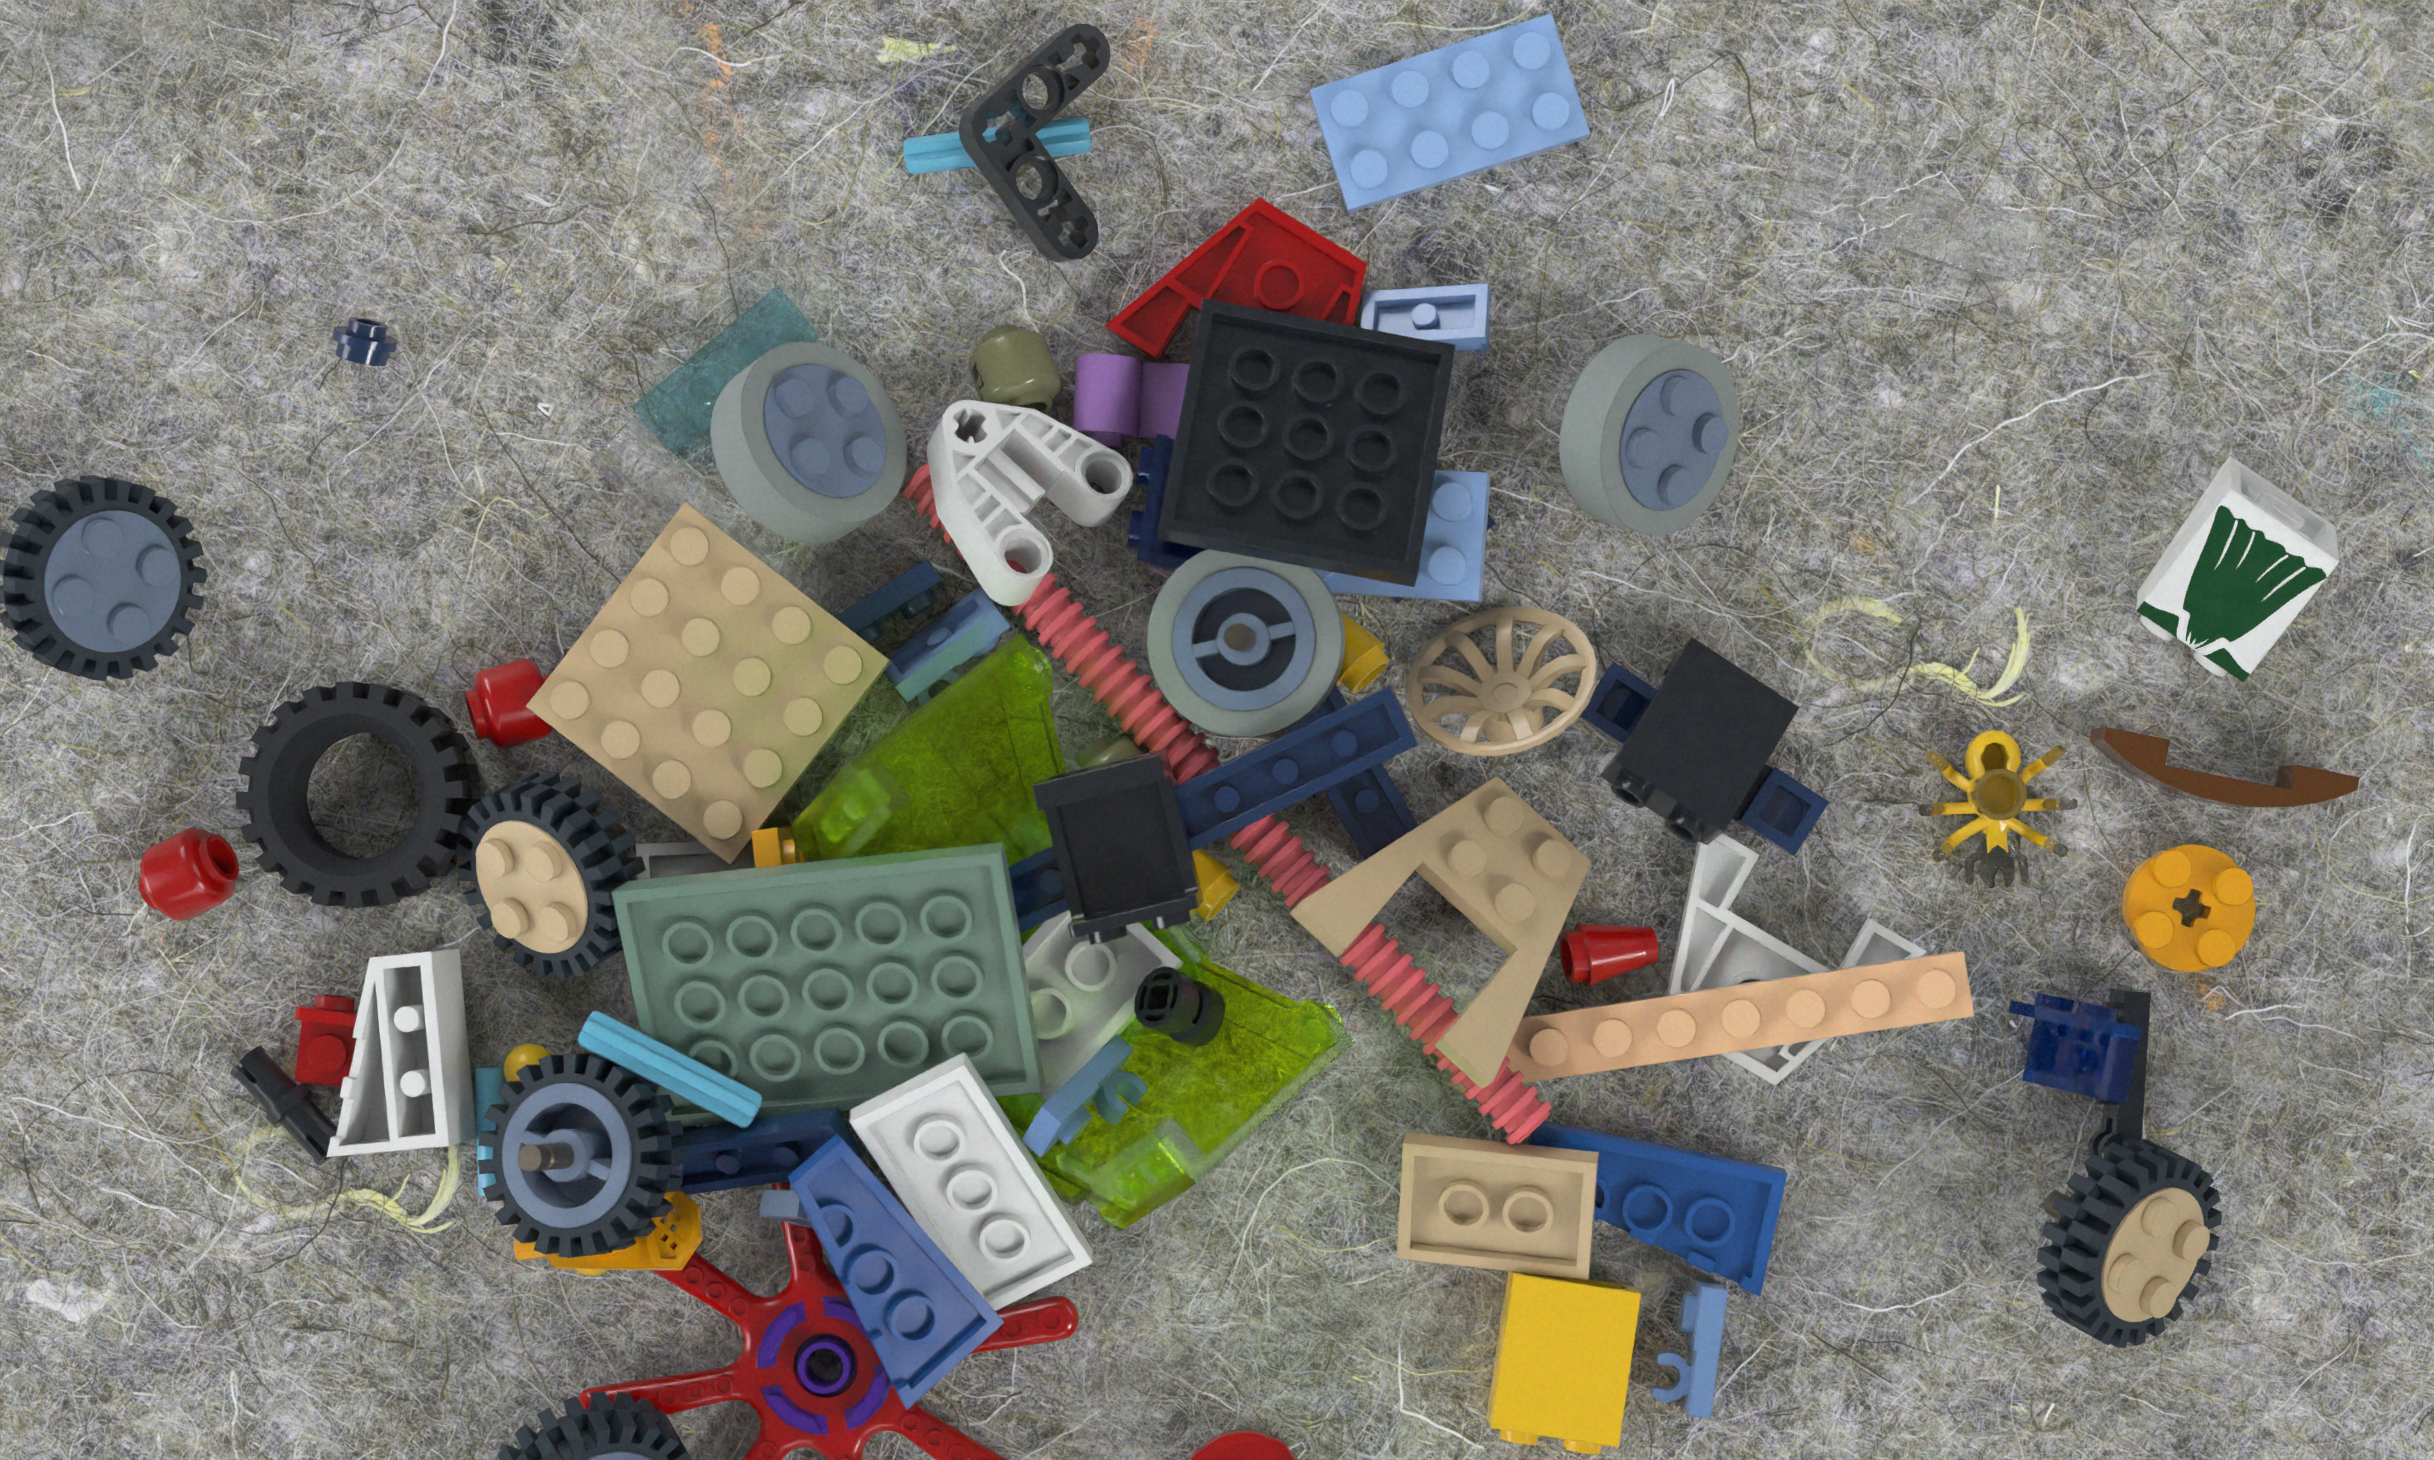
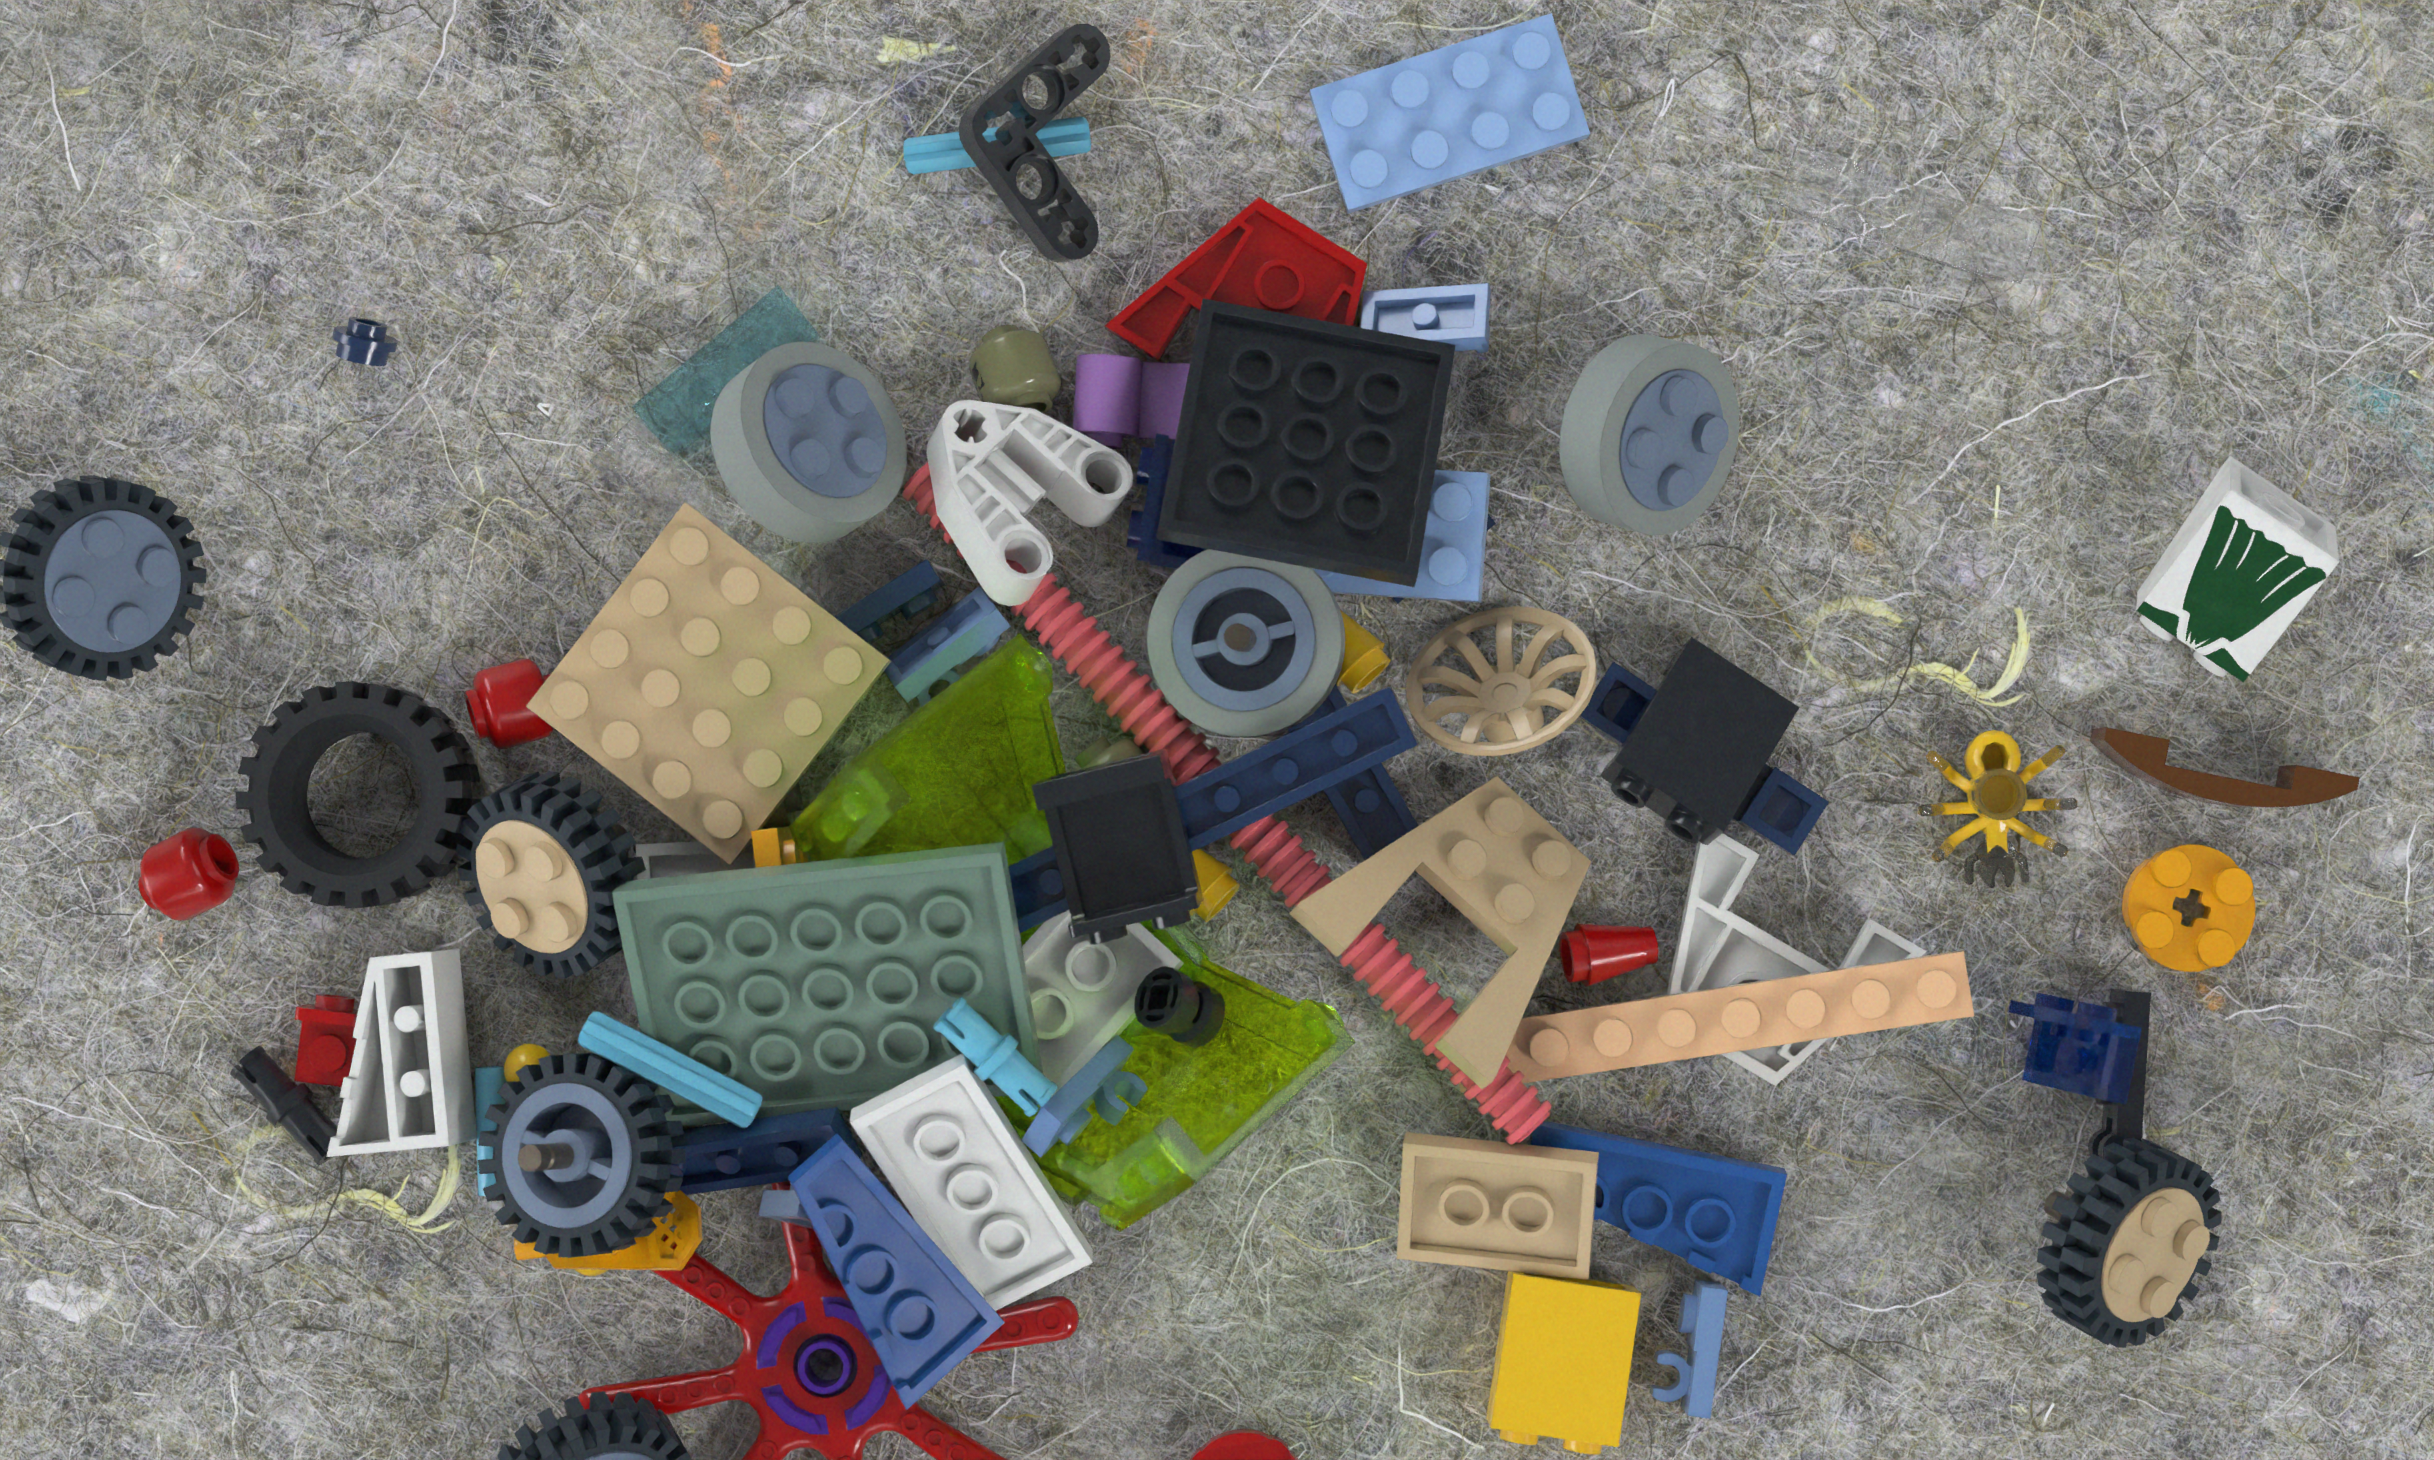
(995, 1056): none -> medium azure pin

